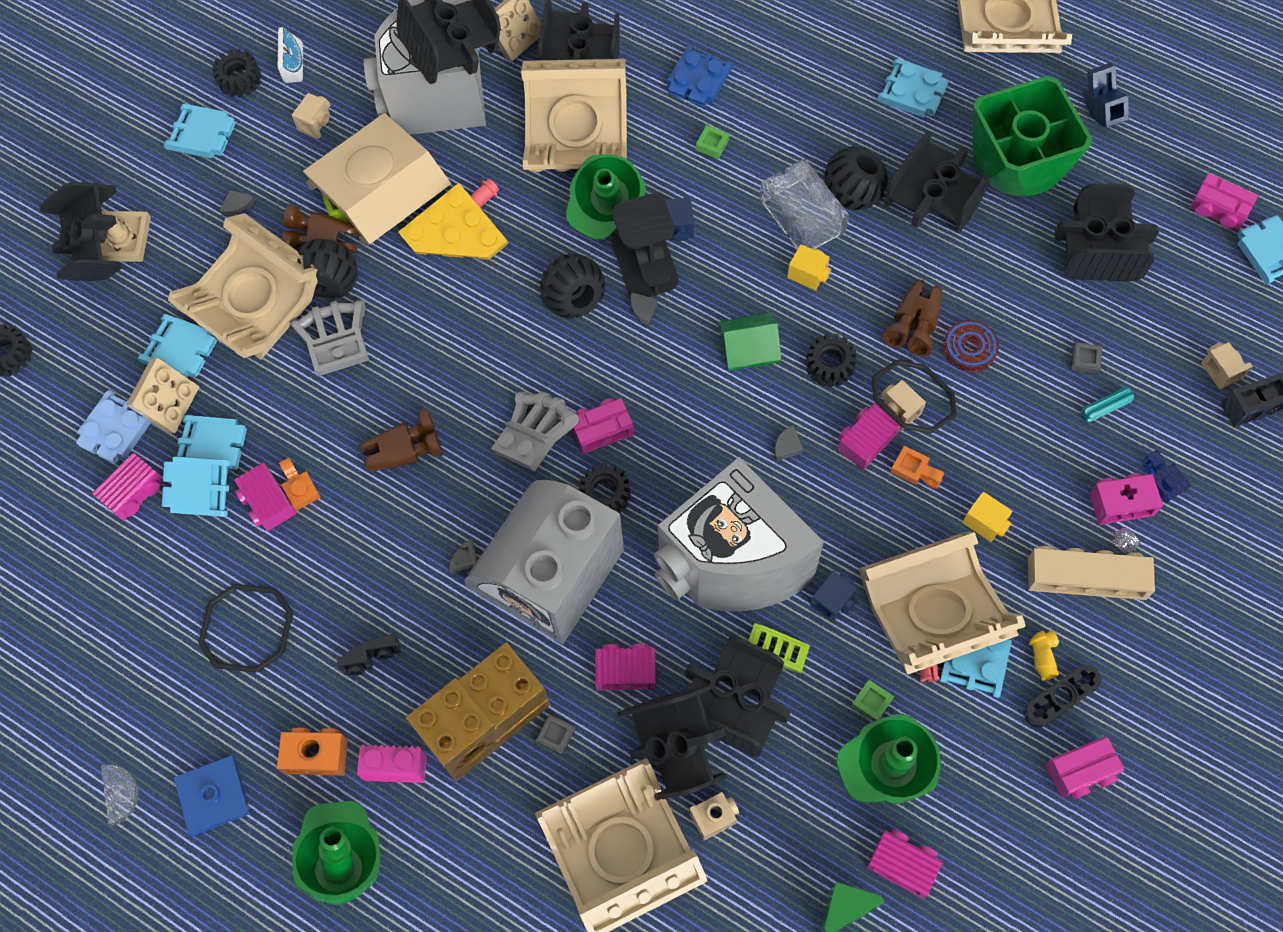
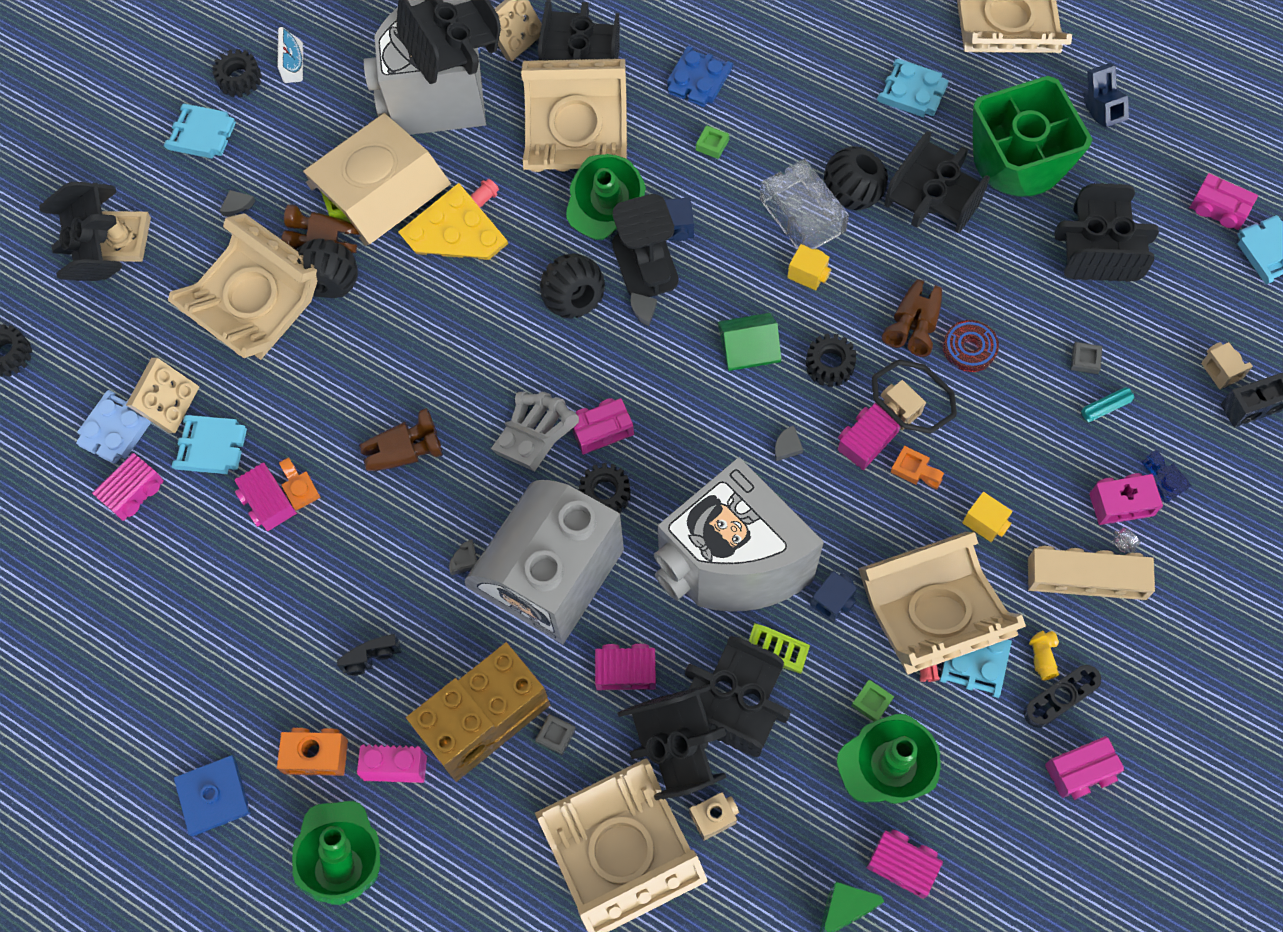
(120, 793): clear plate -> none
(180, 346): medium azure plate -> none
(196, 486): medium azure plate -> none
(241, 667): black piece -> none
(312, 115): tan brick -> none
(335, 350): light grey plate -> none

